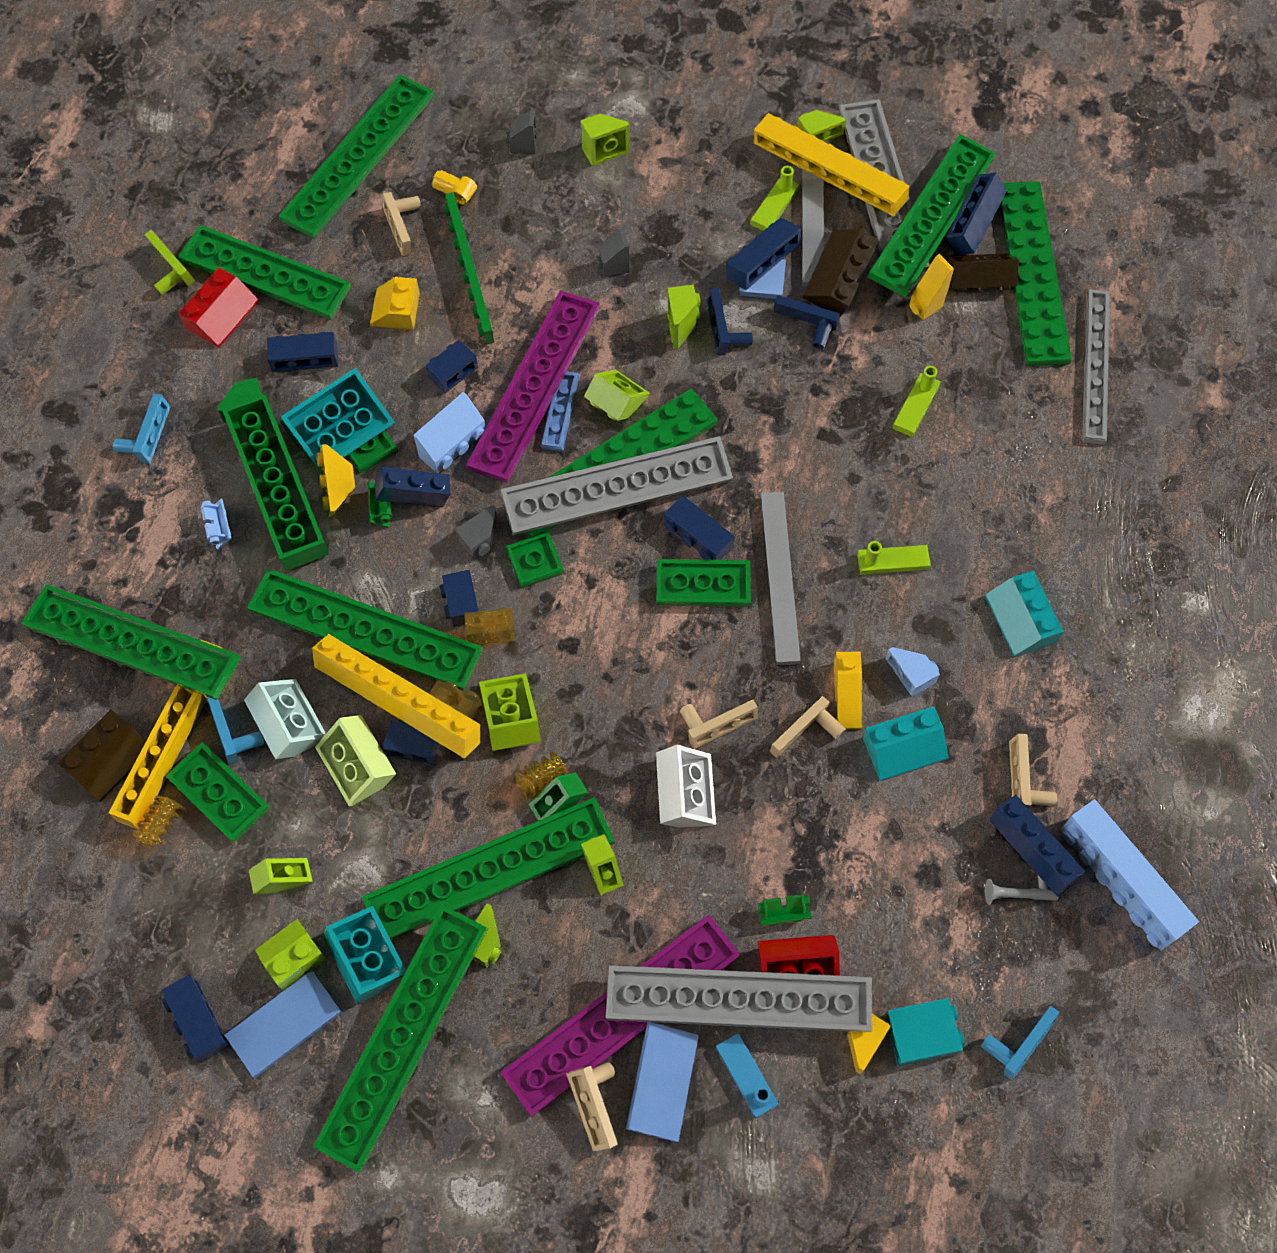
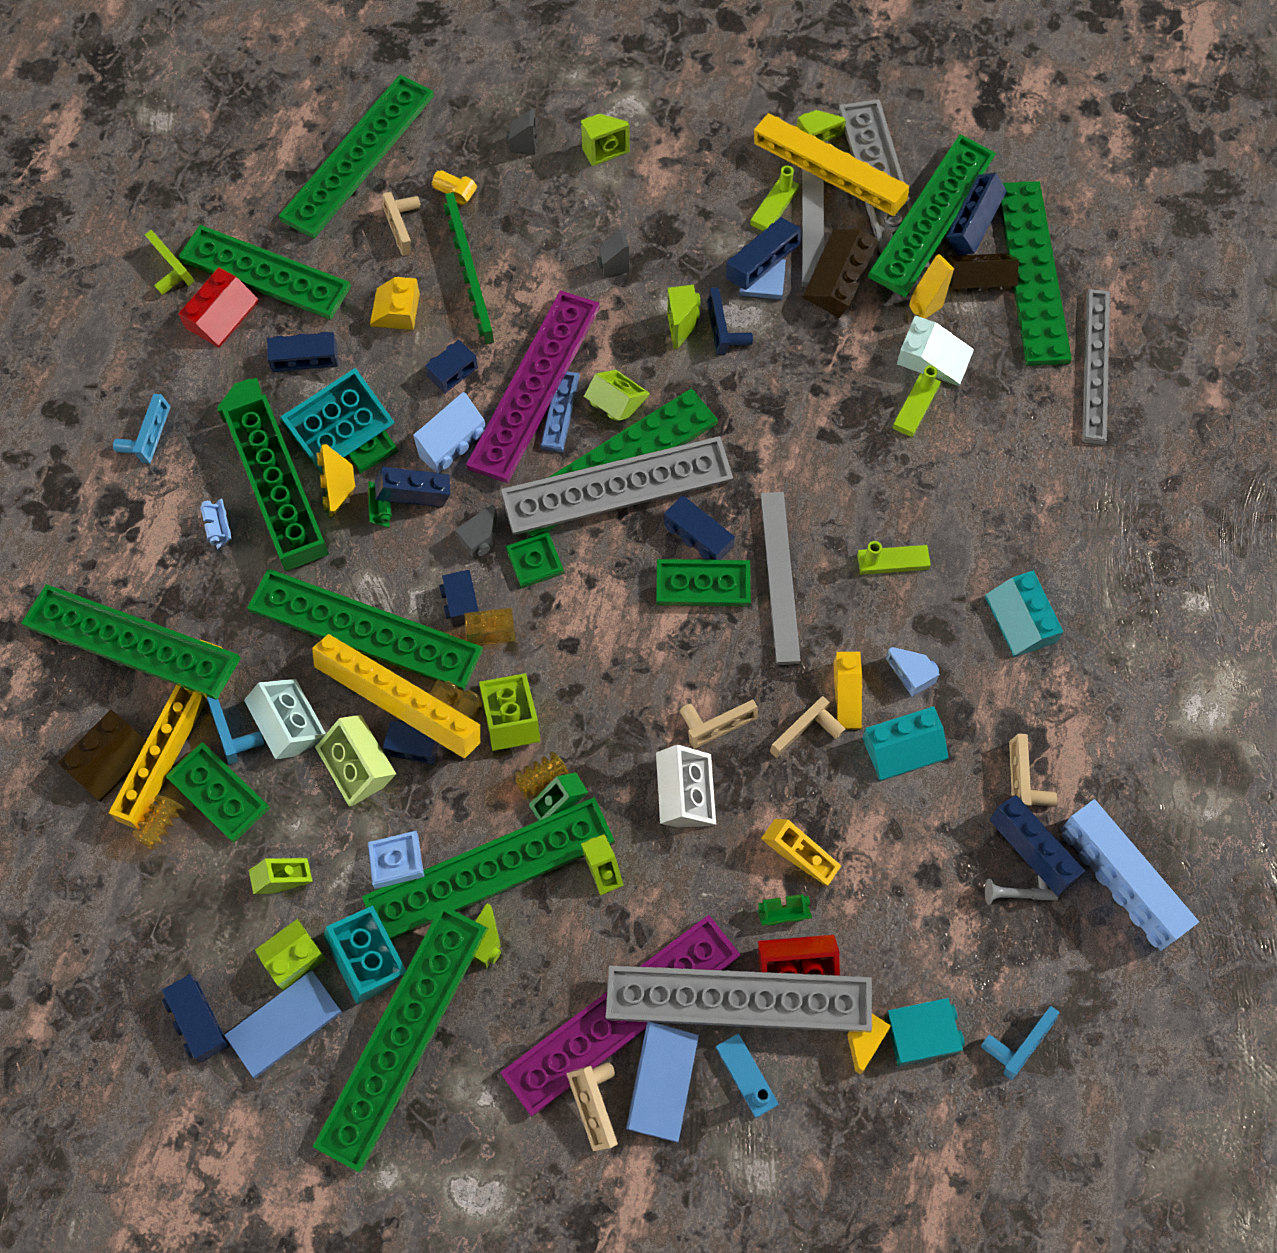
(395, 859): none -> light blue tile
(800, 850): none -> yellow slope
(823, 318): dark blue piece -> none
(934, 346): none -> light aqua slope

